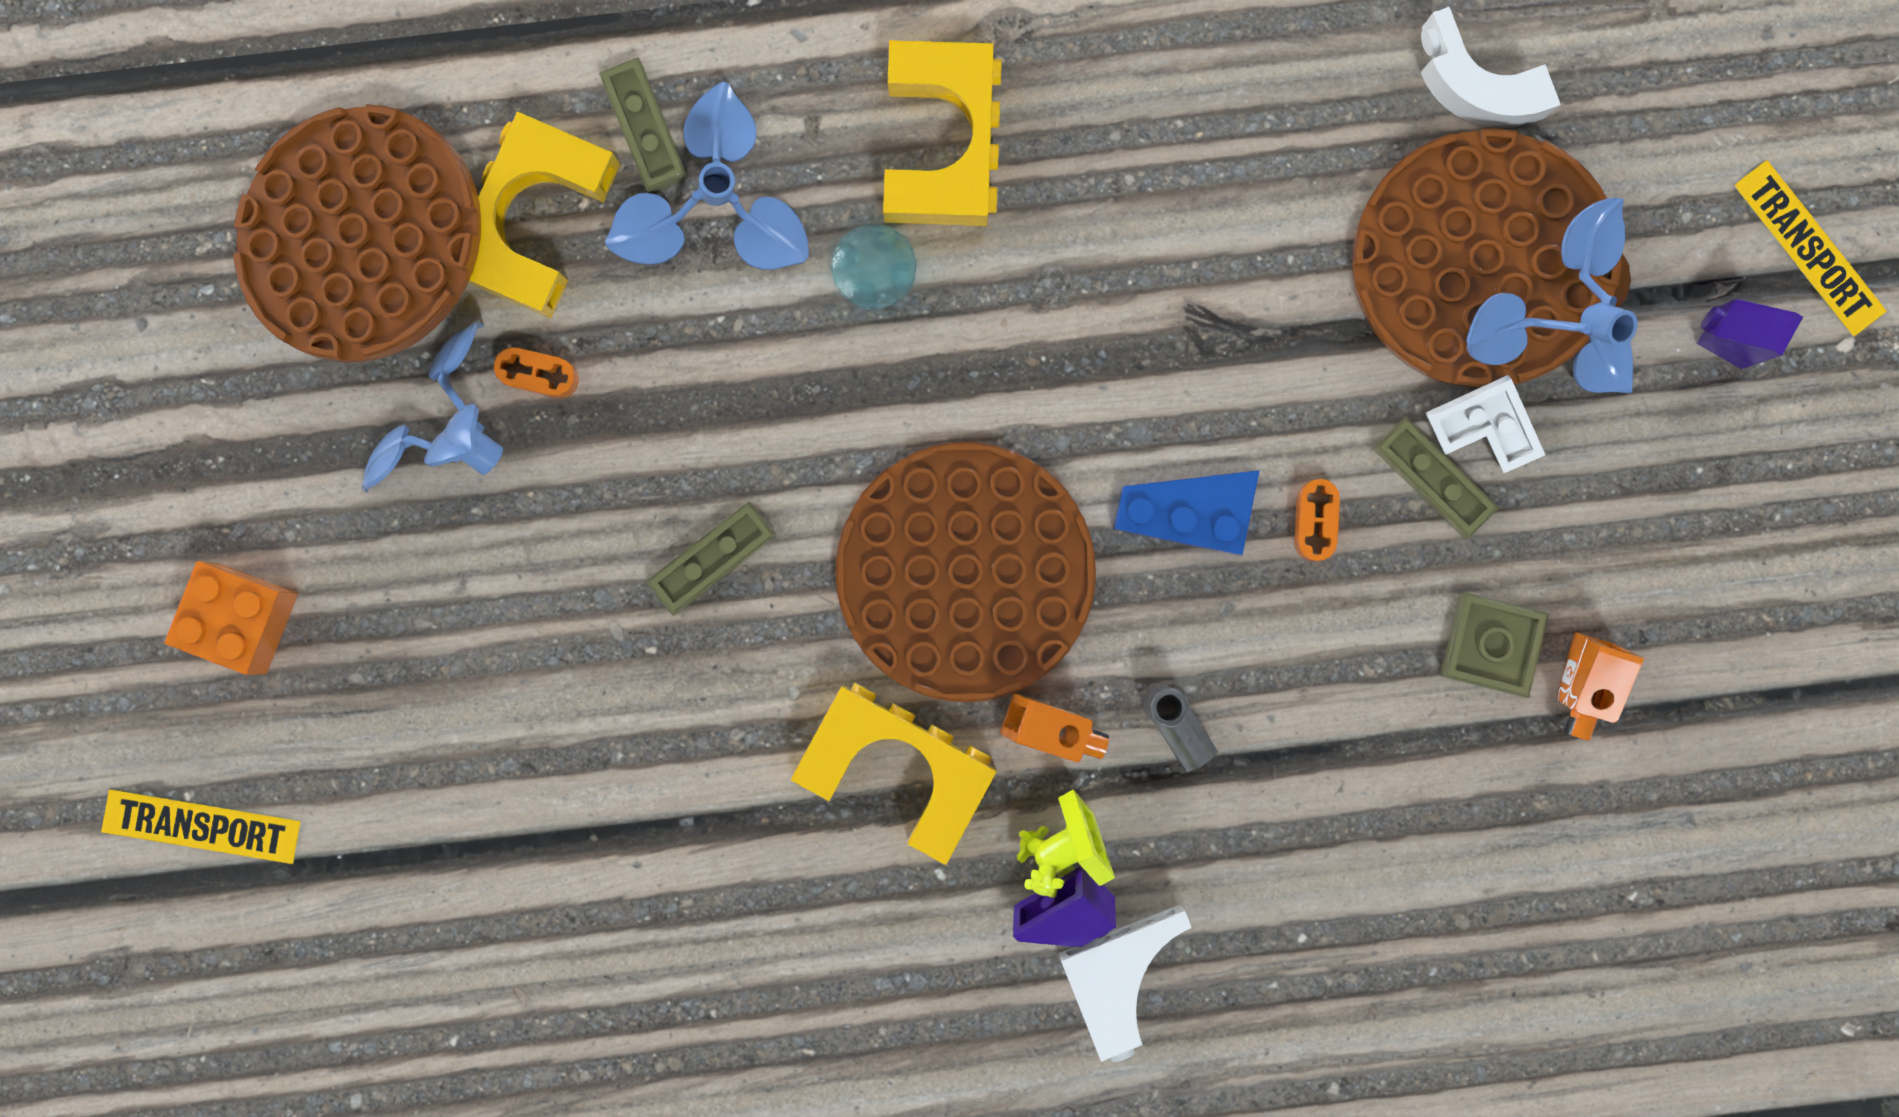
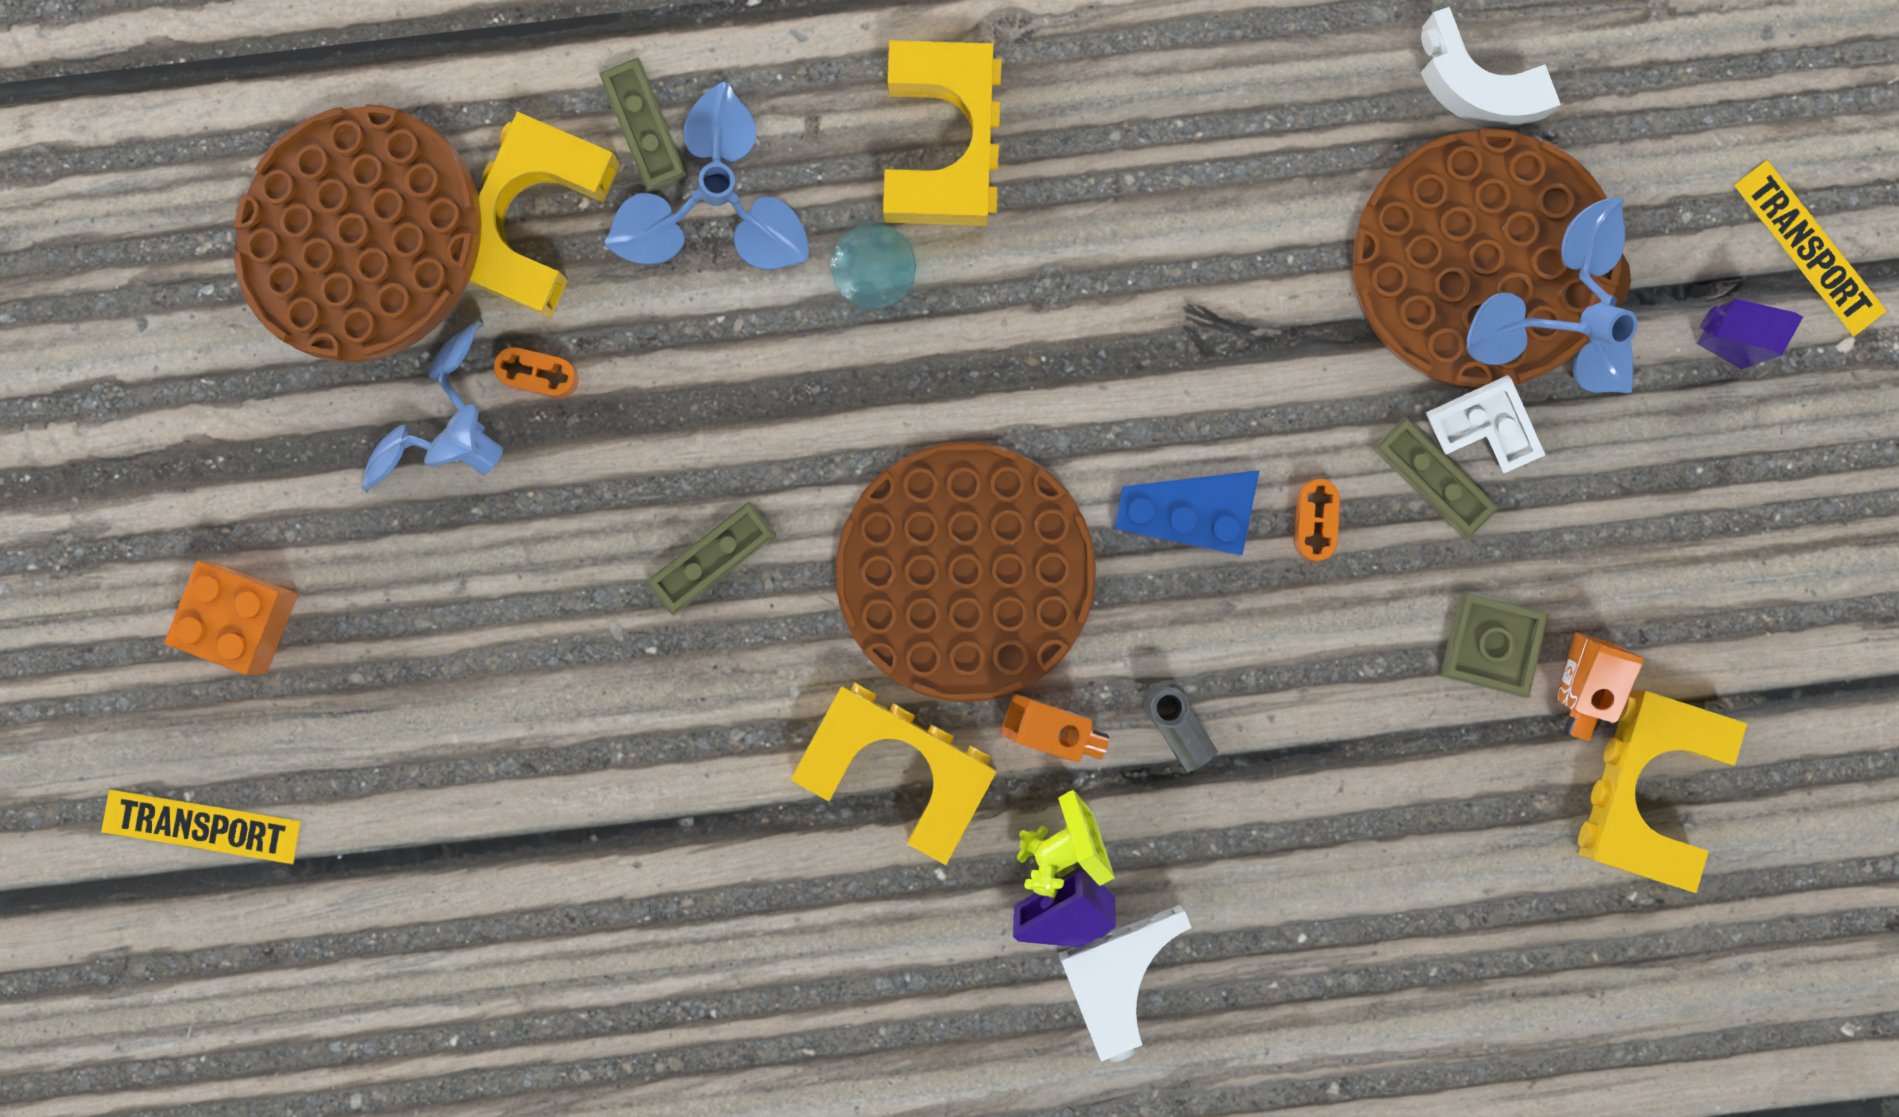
(1615, 827): none -> yellow arch

